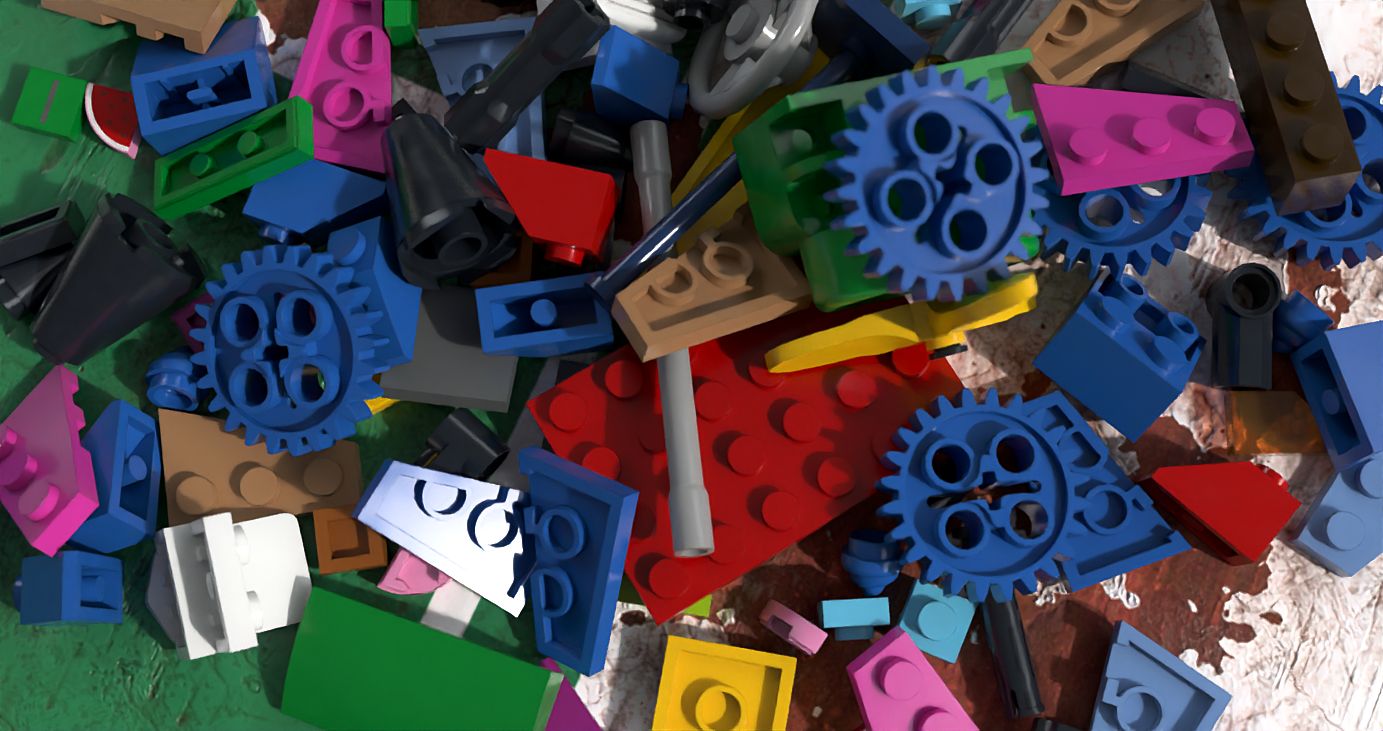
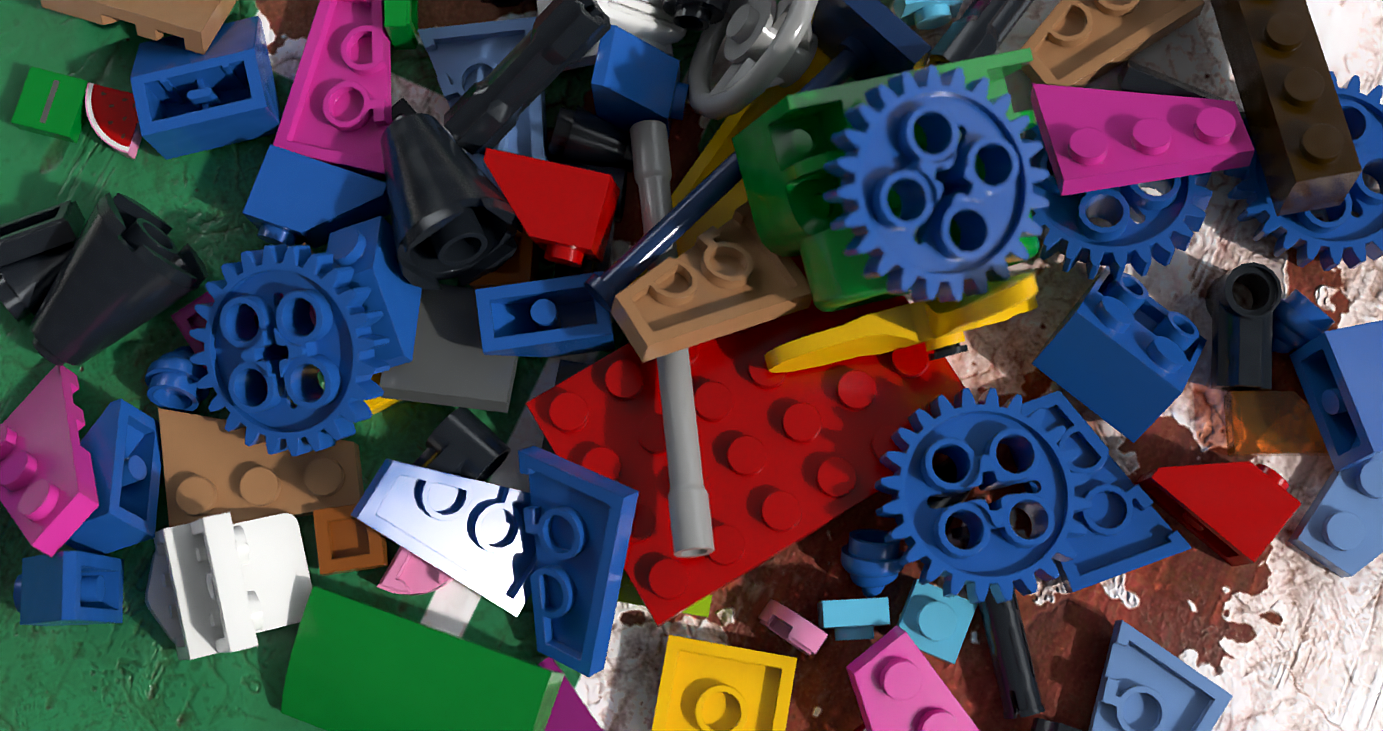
(234, 158): green tile -> none

